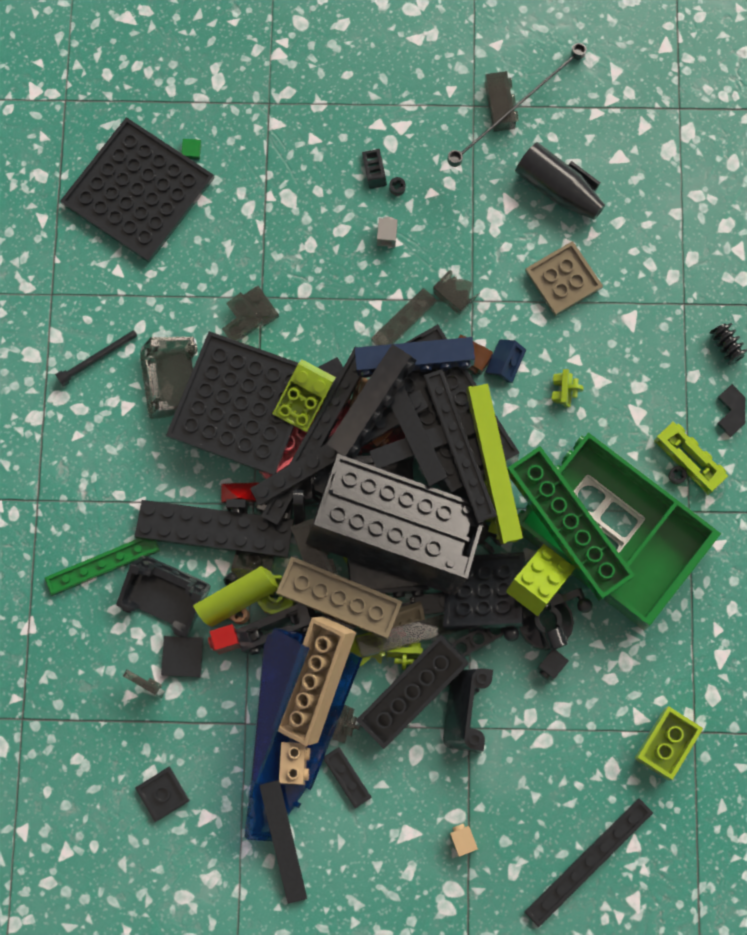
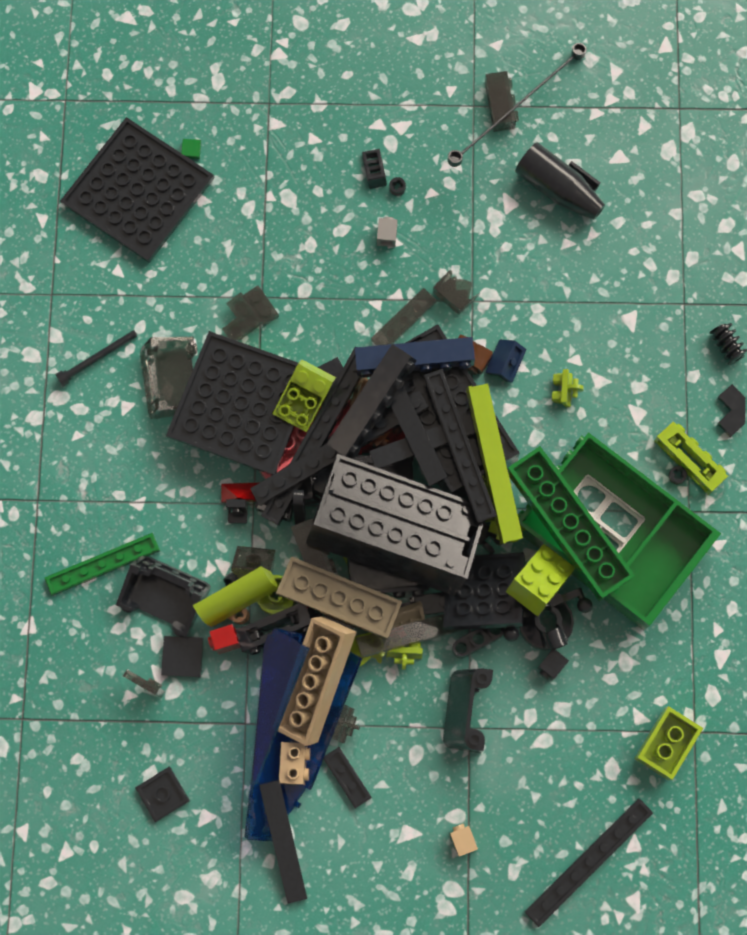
(213, 529): black plate -> none
(412, 691): black brick -> none
(563, 278): dark tan plate -> none

